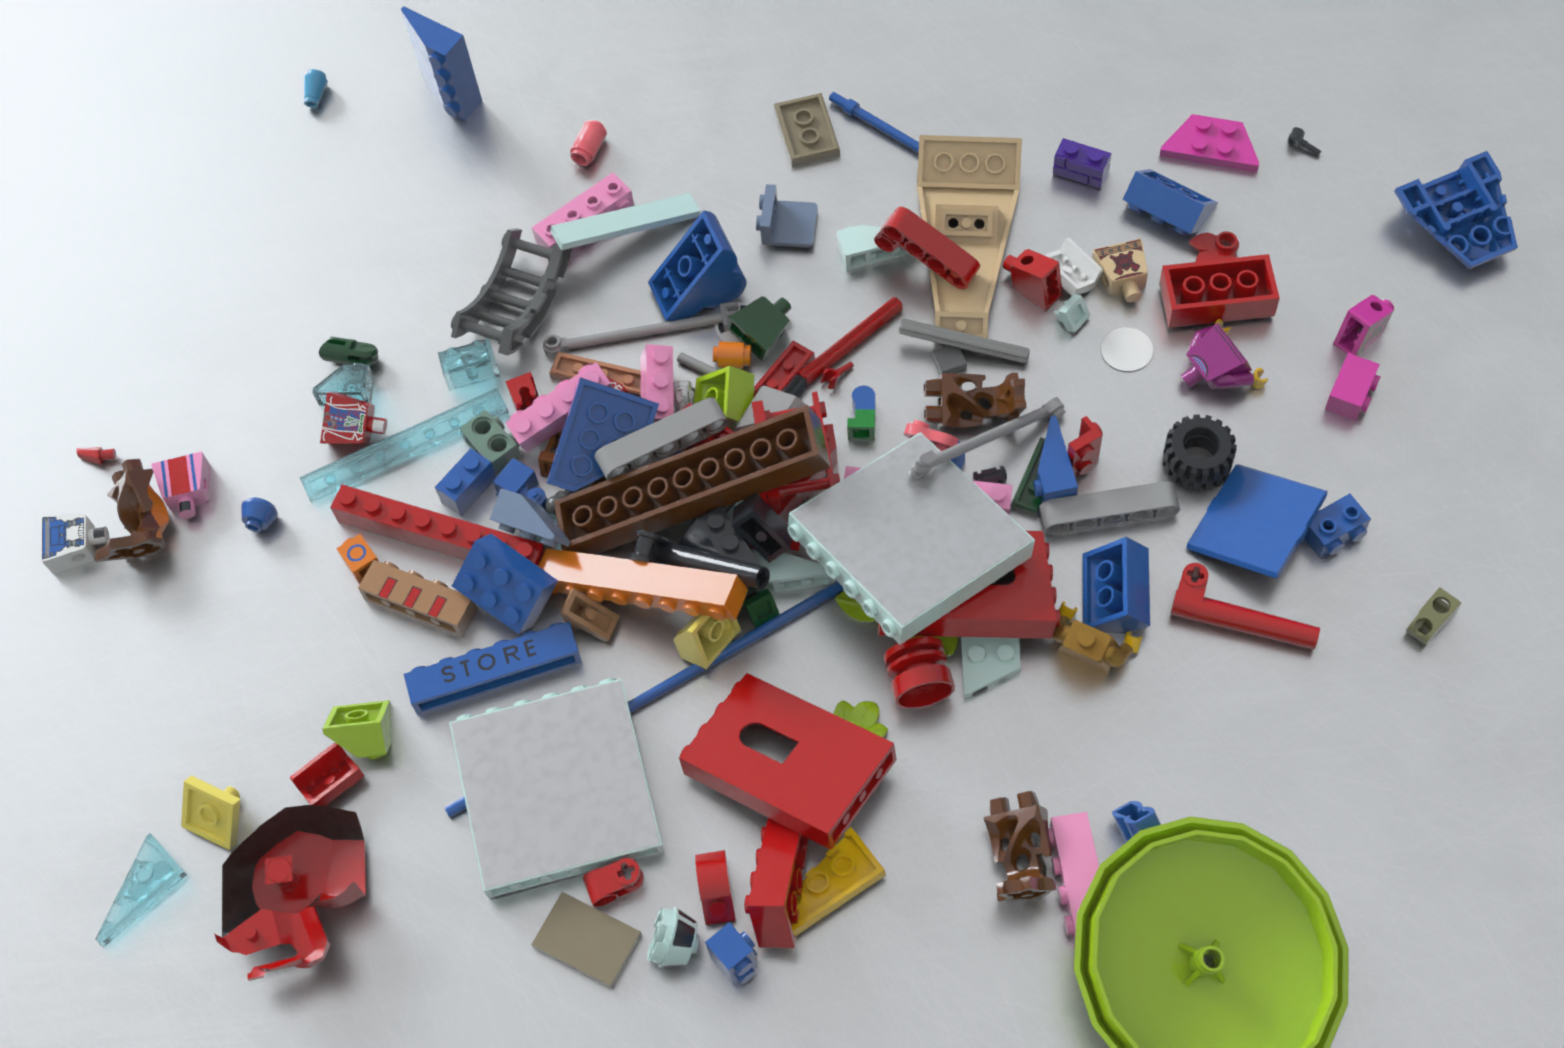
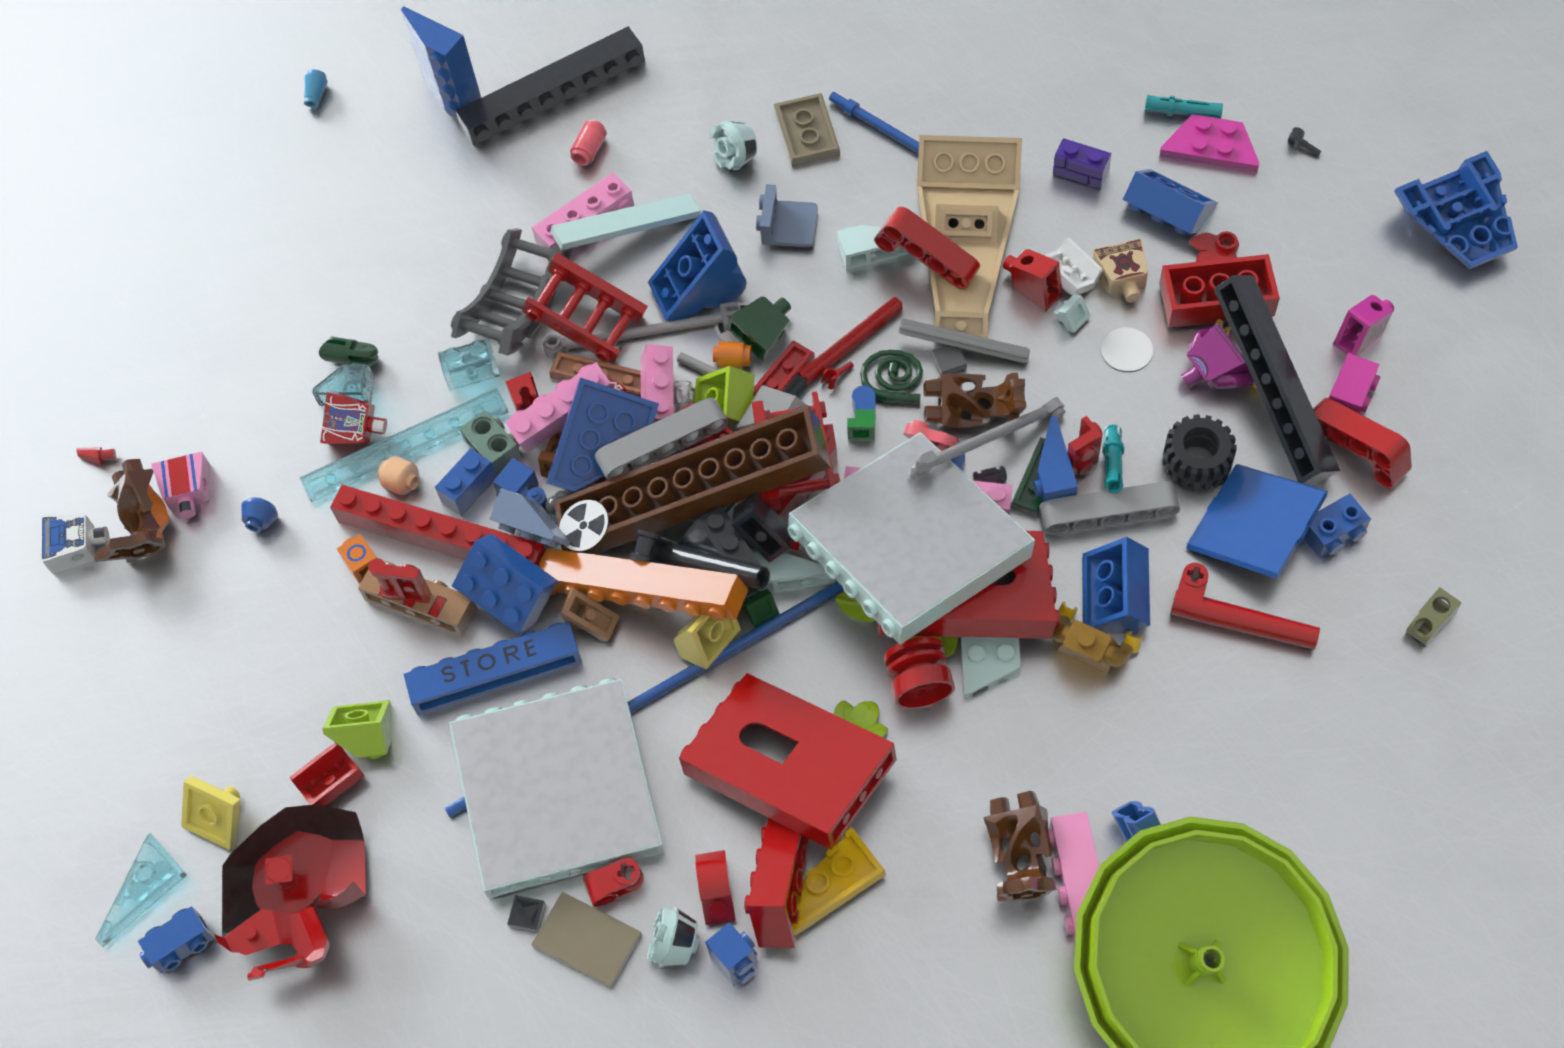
(175, 940): none -> blue brick
(398, 475): none -> light nougat head
(405, 583): none -> red plate
(526, 913): none -> black tile
(550, 85): none -> black brick
(584, 524): none -> white sticker
(597, 288): none -> red fence
(733, 144): none -> light aqua cone
(893, 368): none -> dark green piece
(1113, 451): none -> teal pin
(1182, 107): none -> teal pin
(1276, 379): none -> black brick
(1366, 438): none -> red beam

